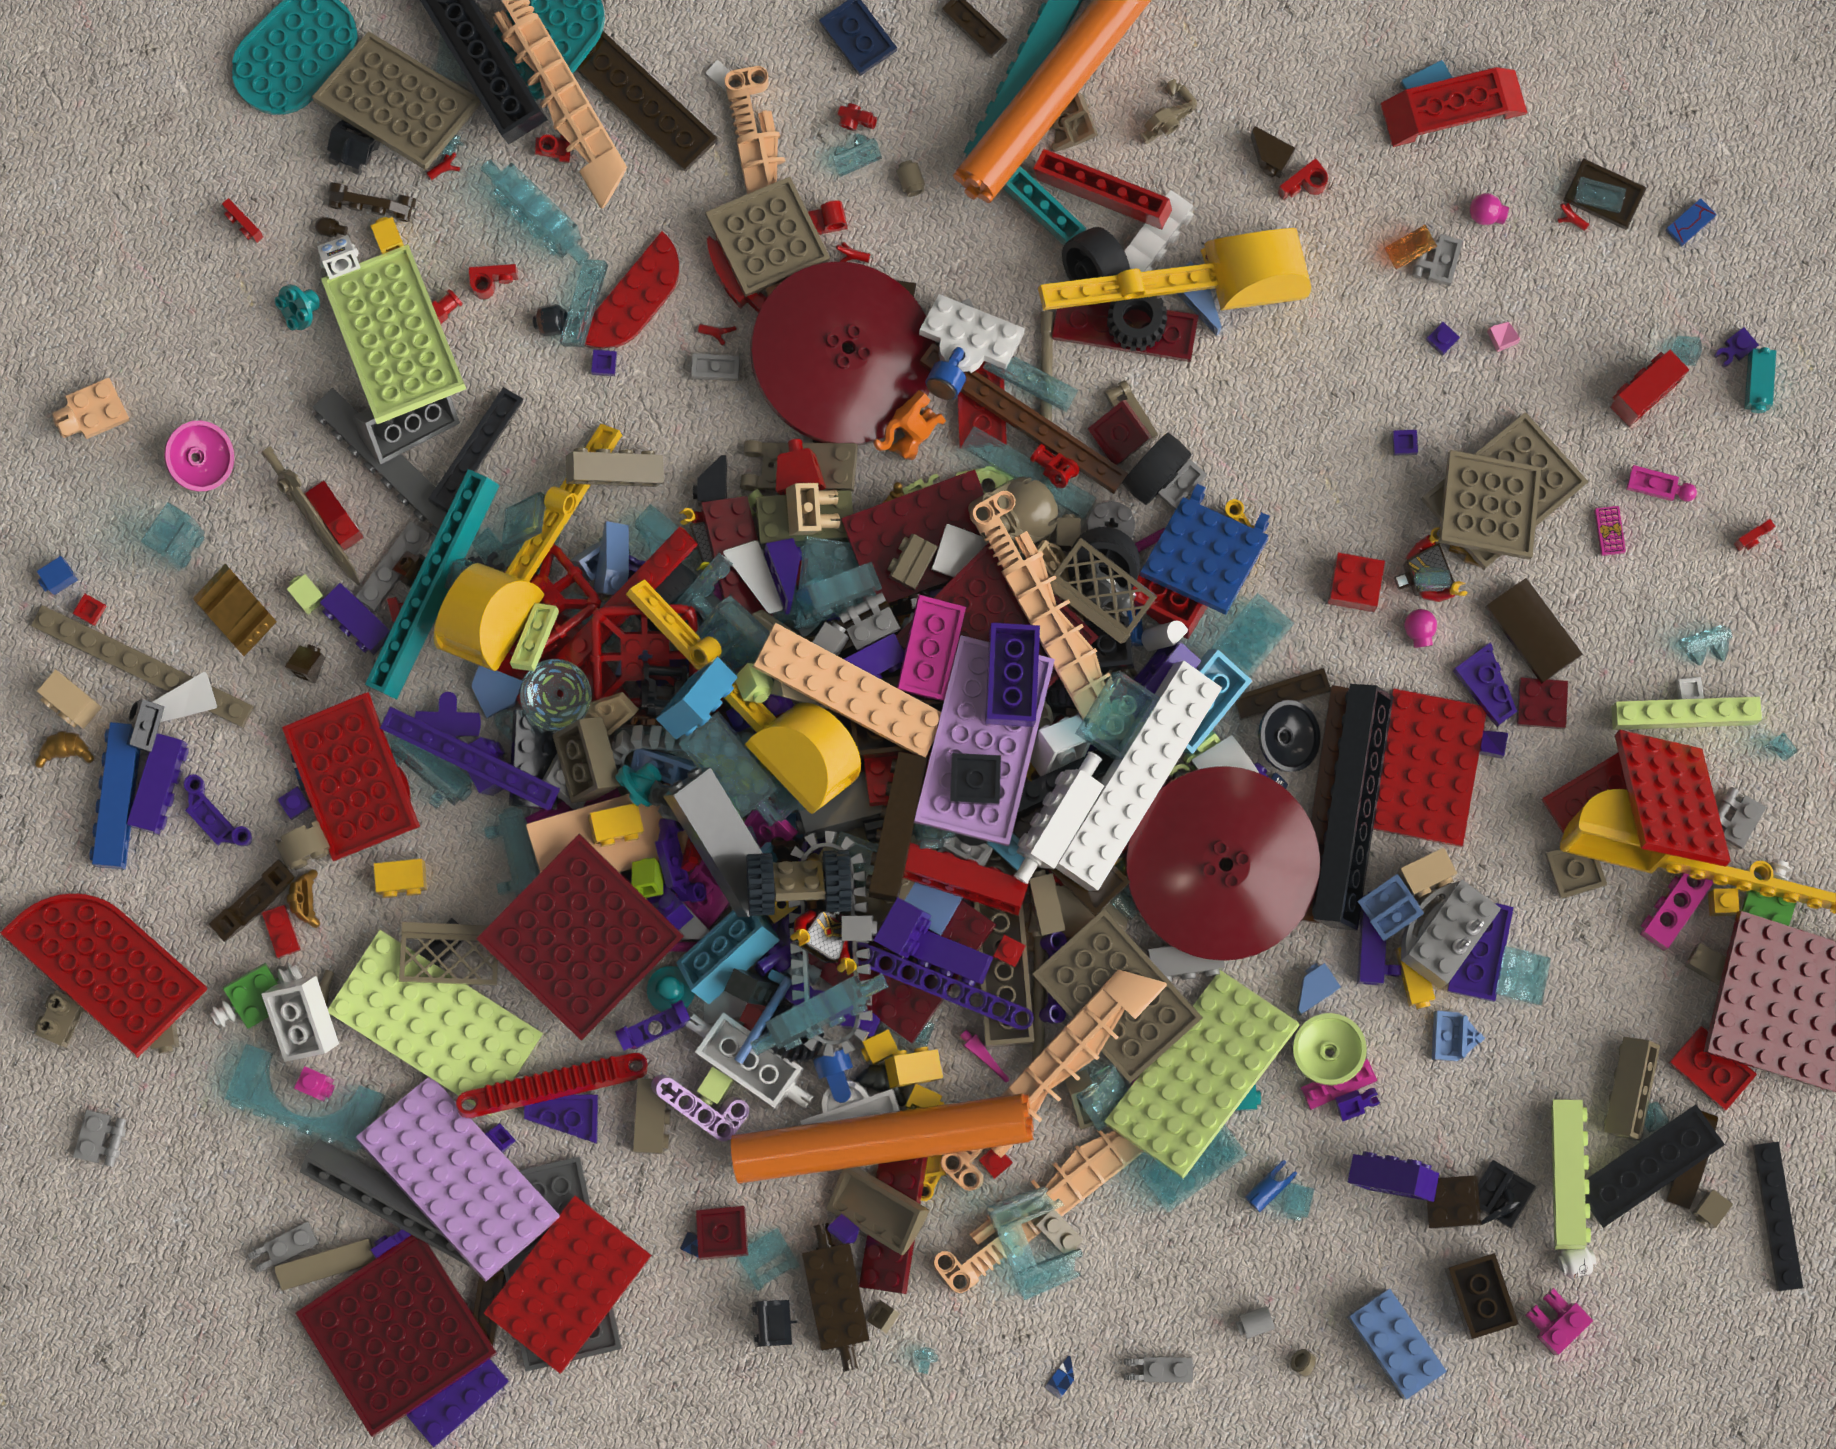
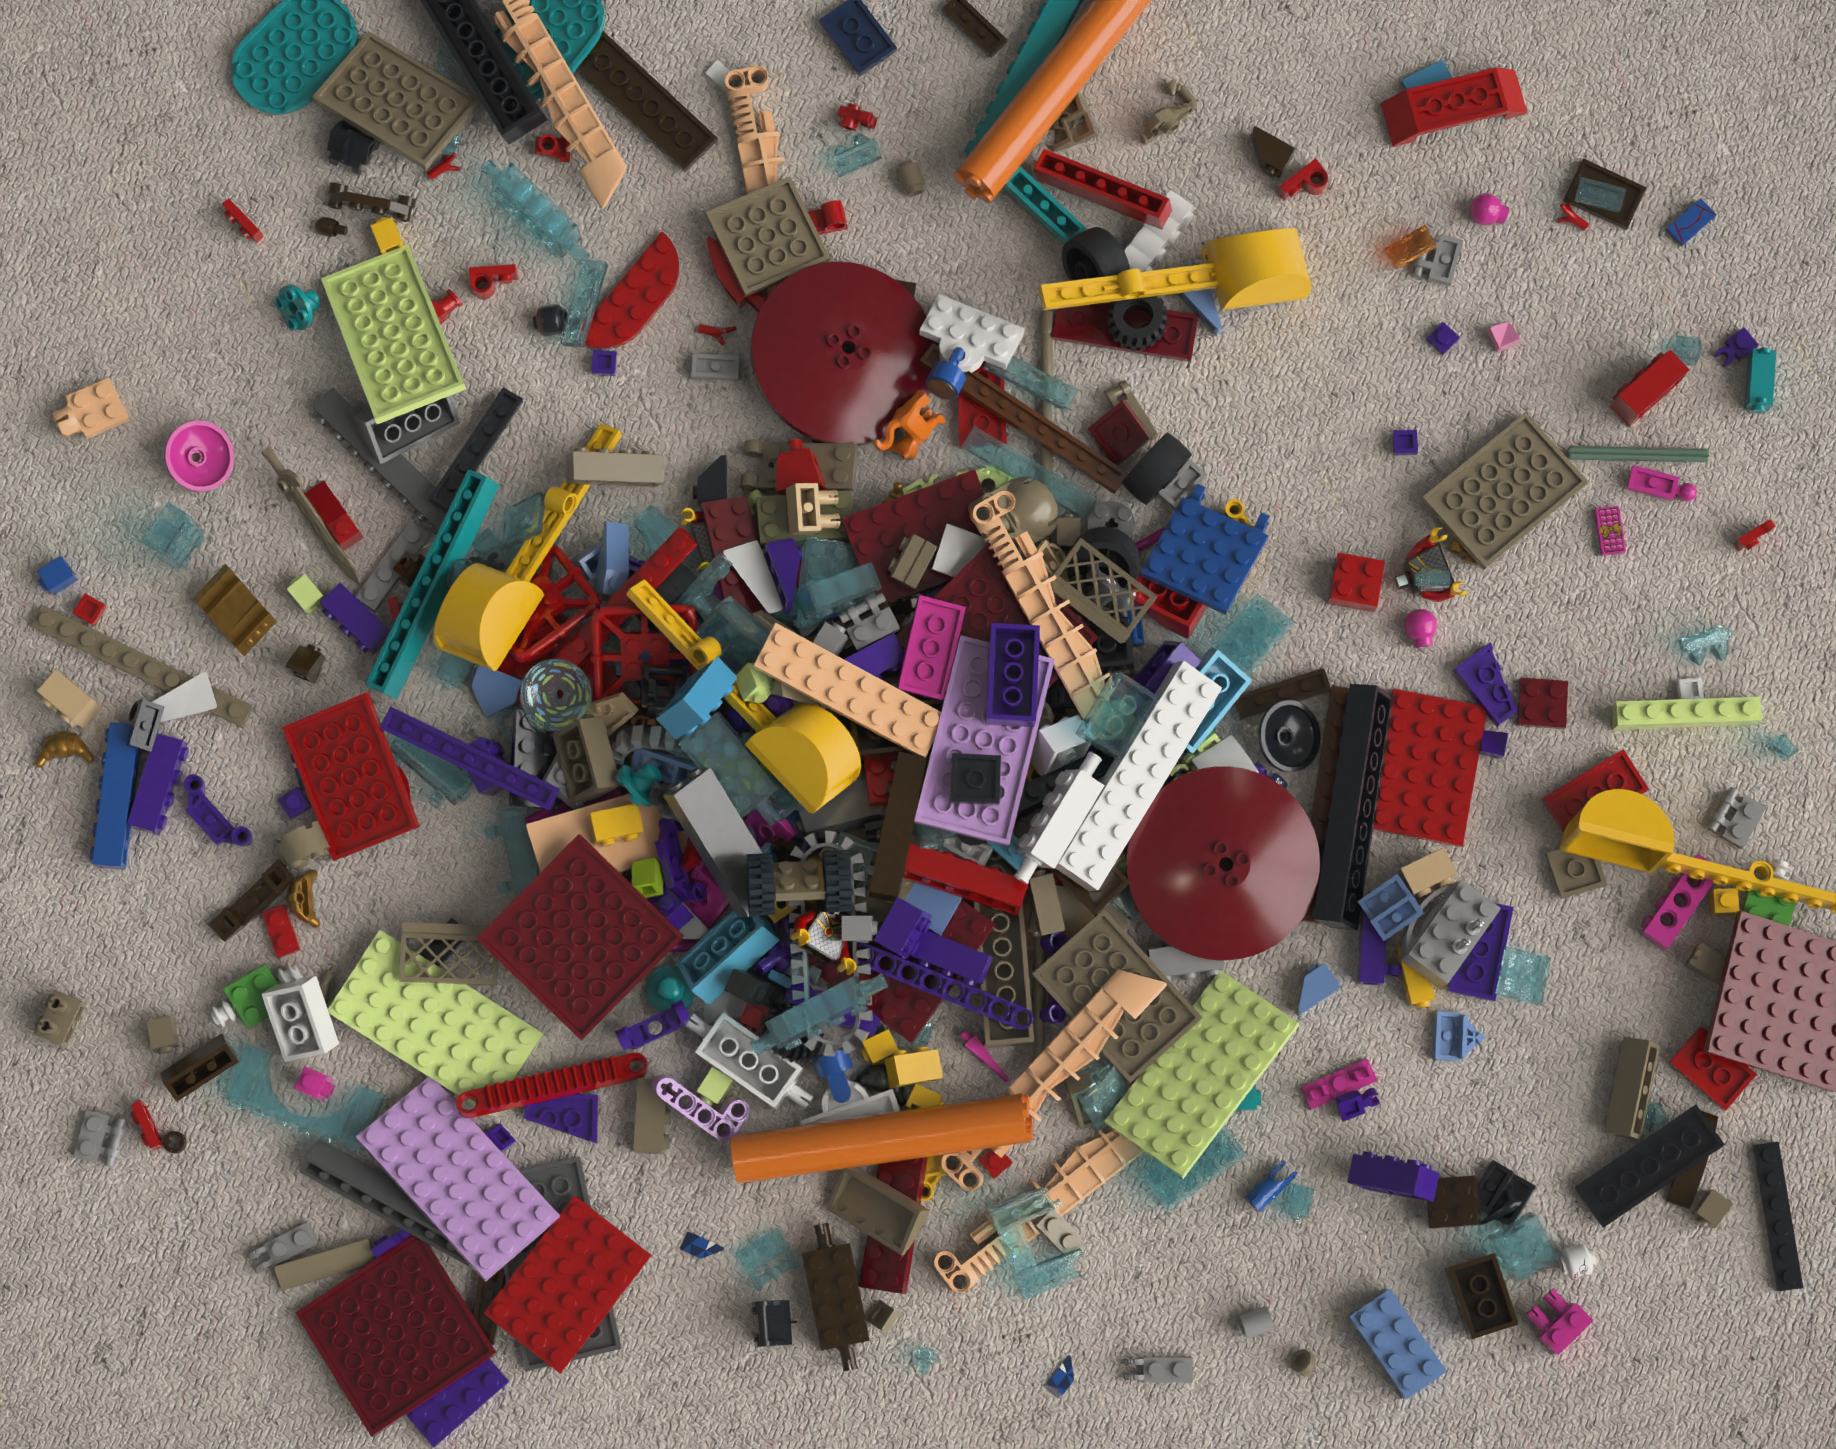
(105, 966): red plate -> none
(150, 1133): none -> red plate
(182, 1144): none -> dark brown bush
(199, 1067): none -> dark brown brick
(338, 257): white head -> none
(400, 877): yellow brick -> none
(449, 720): dark purple piece -> none
(455, 672): none -> clear light blue brick
(534, 637): yellowish green plate -> none
(722, 1233): dark red plate -> none
(765, 1016): medium blue bar -> none
(844, 1229): dark purple slope -> none
(852, 254): red bar -> none
(1009, 951): red plate -> none
(1055, 466): red connector -> none
(1163, 635): white brick -> none
(1332, 1033): yellowish green dish -> none
(1489, 504): dark tan plate -> none
(1523, 1247): none -> clear light blue brick
(1533, 630): dark brown slope -> none
(1569, 1174): yellowish green brick -> none
(1637, 454): none -> sand green axle
(1672, 798): red plate -> none

